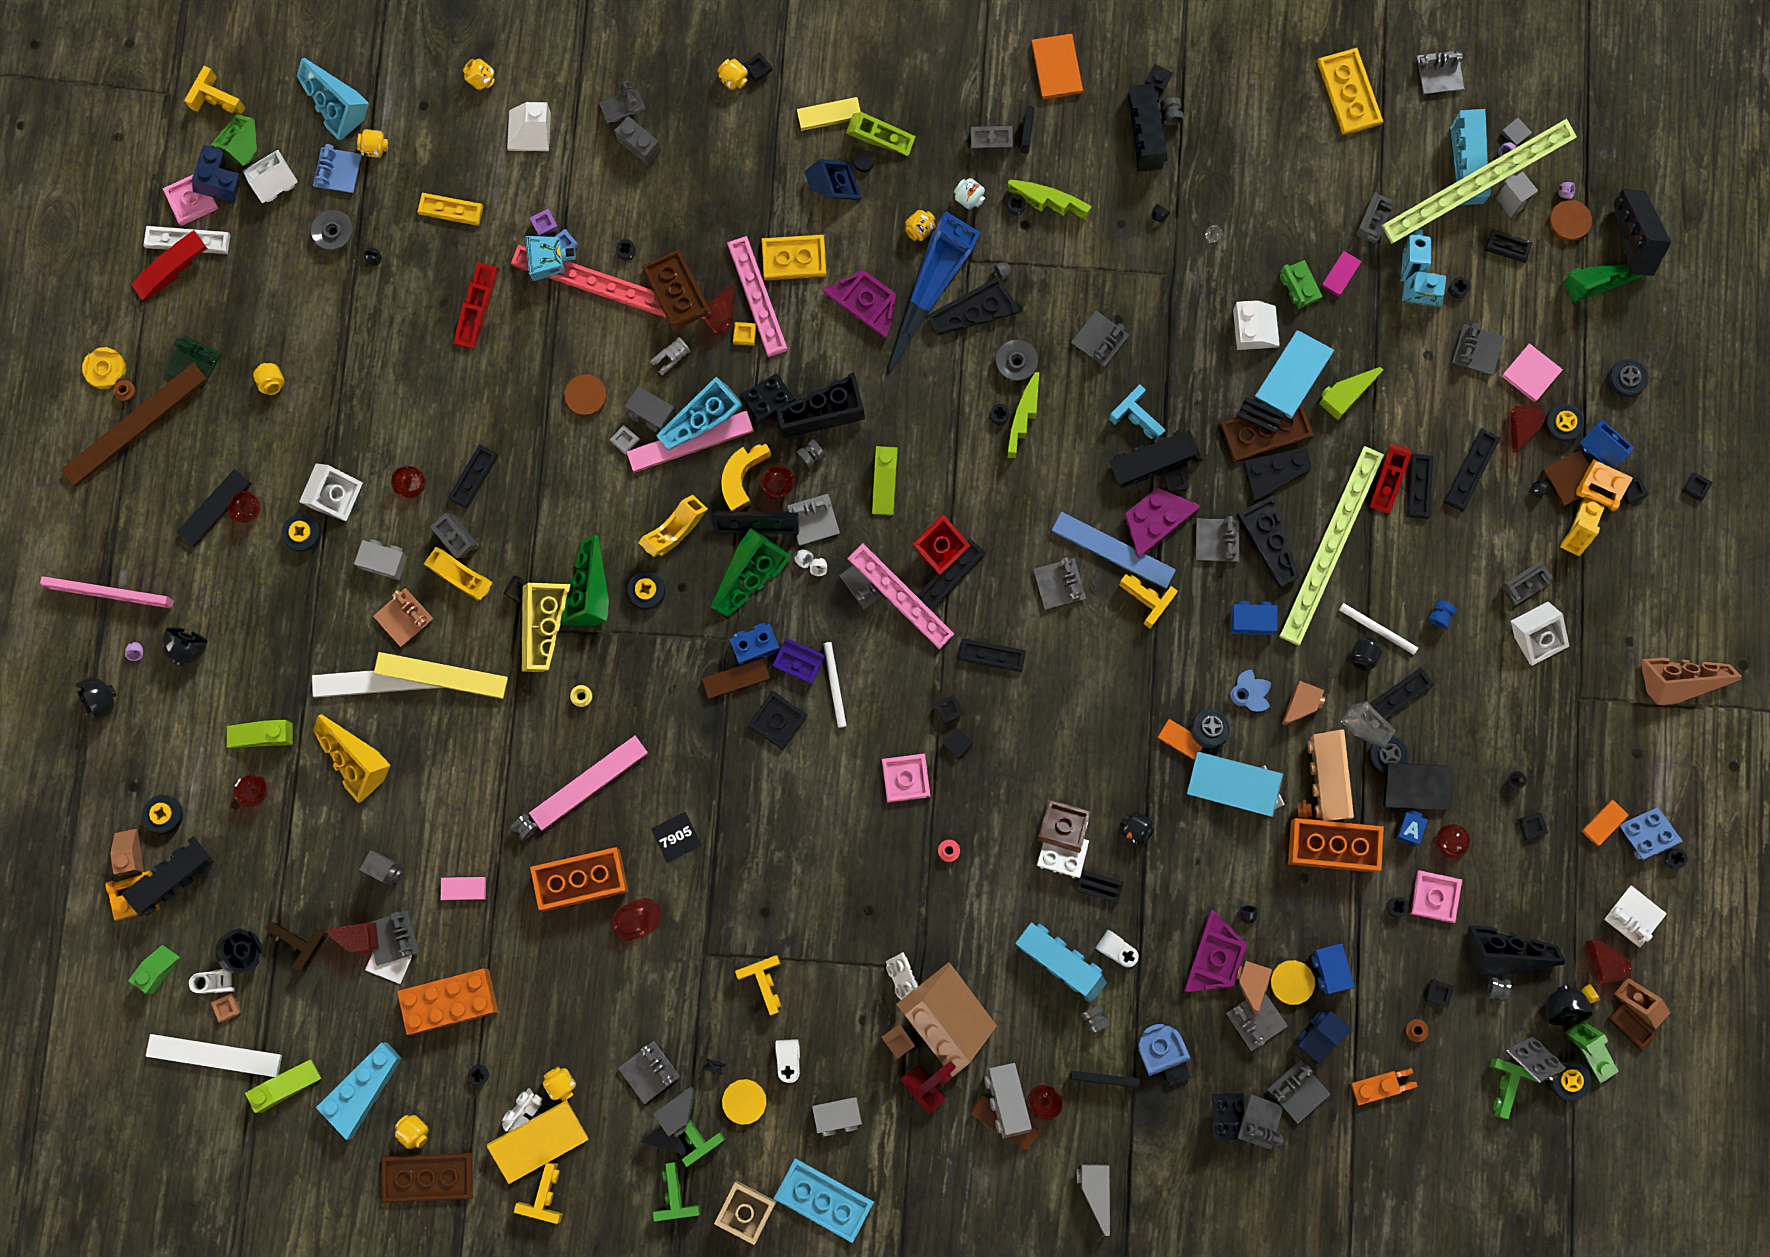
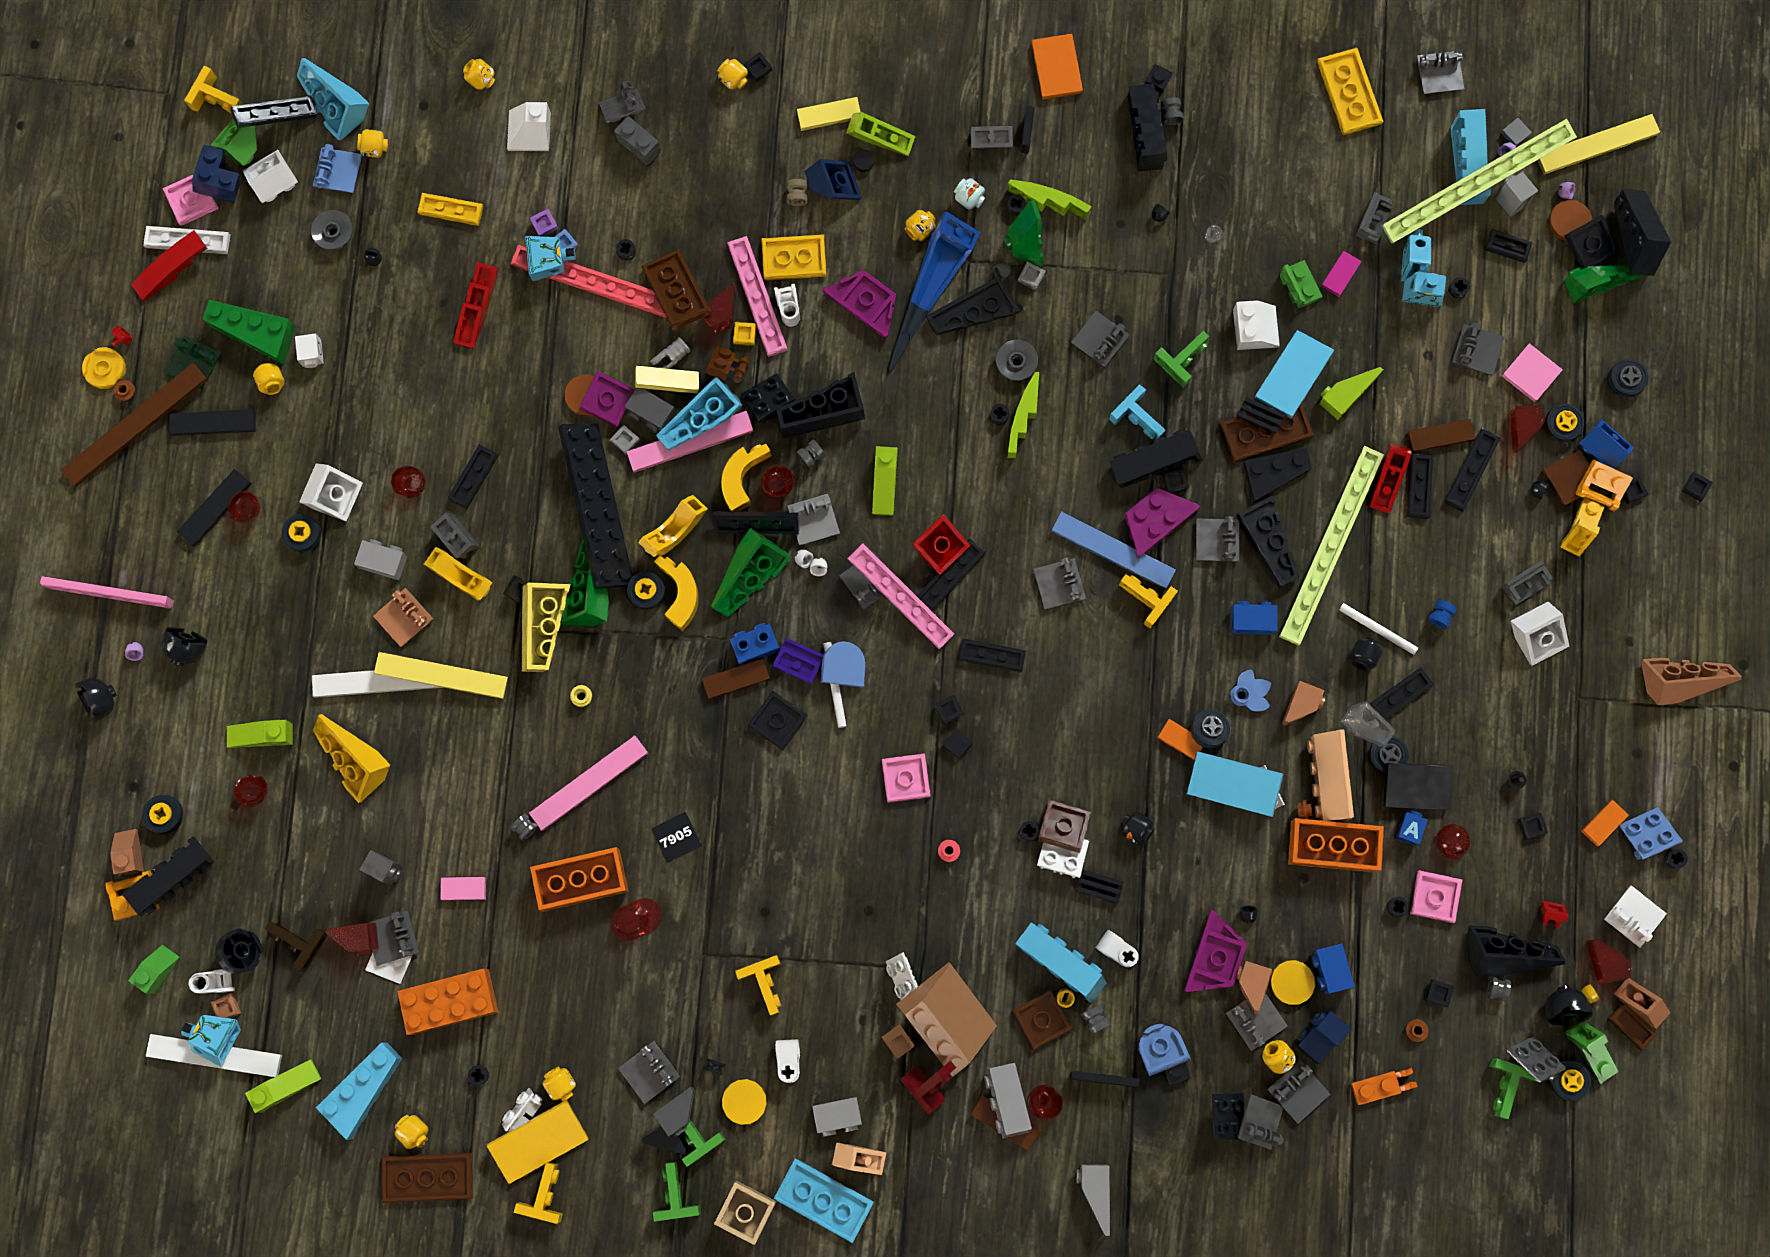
(121, 335): none -> red tile
(212, 422): none -> black tile
(212, 1037): none -> medium azure torso
(254, 329): none -> green wedge
(273, 111): none -> tile
(309, 350): none -> white brick
(596, 505): none -> black plate
(606, 399): none -> magenta tile
(666, 379): none -> light yellow tile
(686, 603): none -> yellow arch
(724, 365): none -> reddish brown plate
(788, 301): none -> white piece
(796, 192): none -> dark tan wheel
(843, 665): none -> medium blue tile
(859, 1158): none -> light nougat slope
(1025, 235): none -> green wedge
(1031, 275): none -> light grey tile
(1033, 826): none -> black bush
(1042, 1019): none -> reddish brown tile
(1069, 999): none -> yellow hinge
(1184, 358): none -> bright green bracket
(1278, 1056): none -> yellow head
(1441, 435): none -> reddish brown tile
(1554, 912): none -> red tile
(1592, 243): none -> black tile
(1599, 144): none -> light yellow tile

